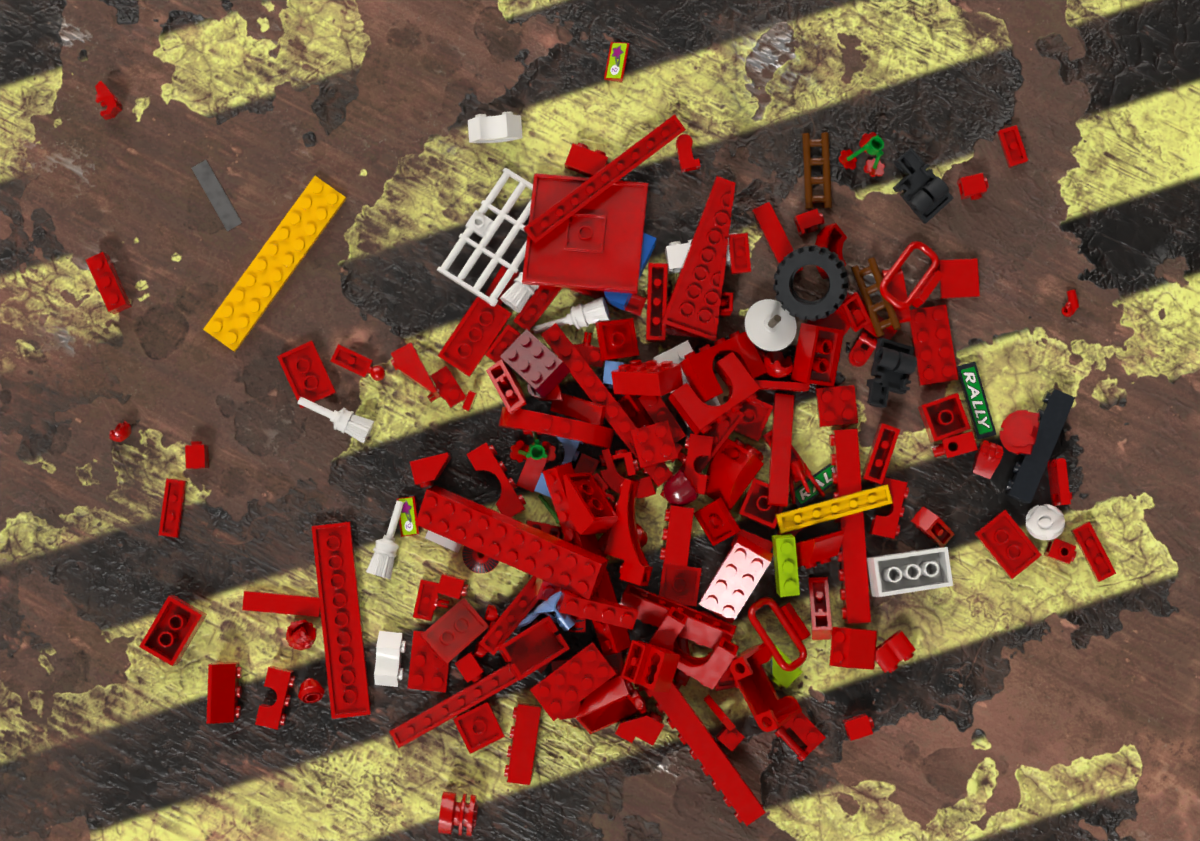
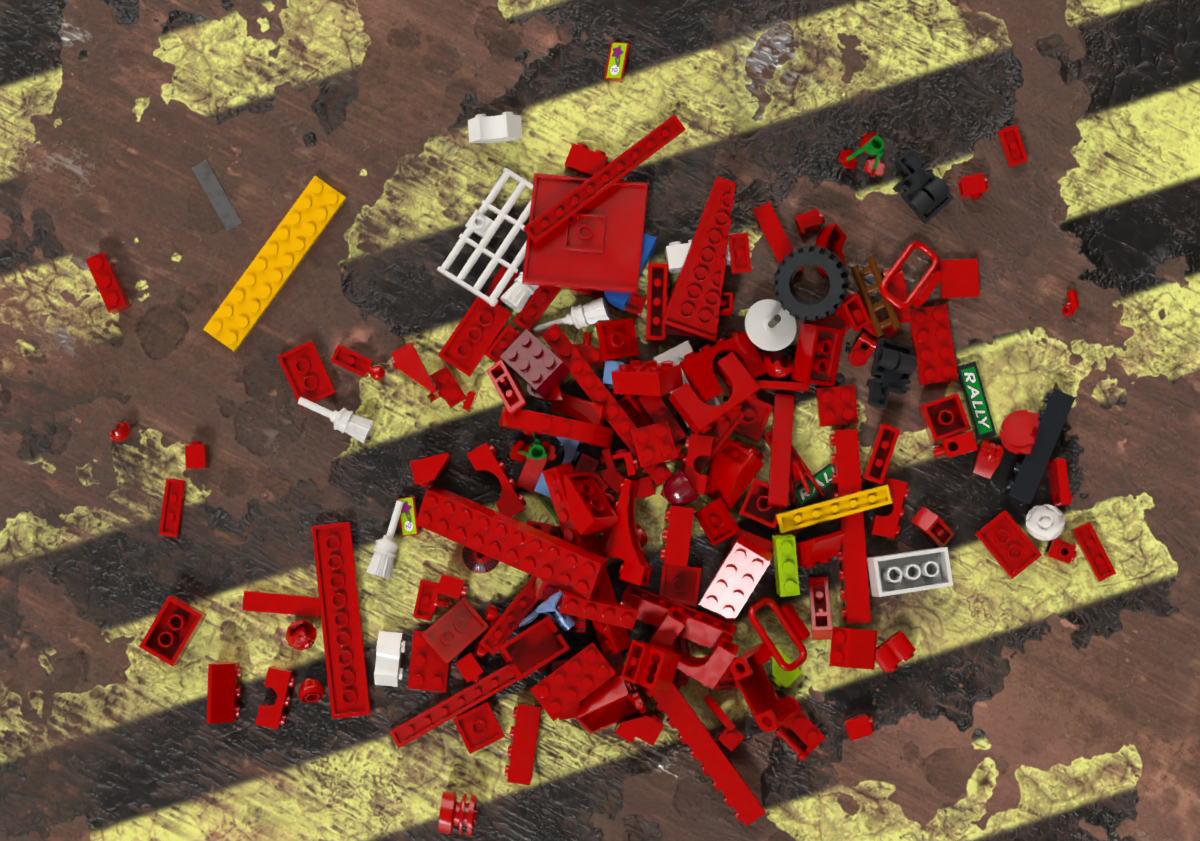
(107, 98): red hand -> none
(454, 546): white sticker -> none
(685, 155): red leg -> none
(825, 179): reddish brown bar -> none

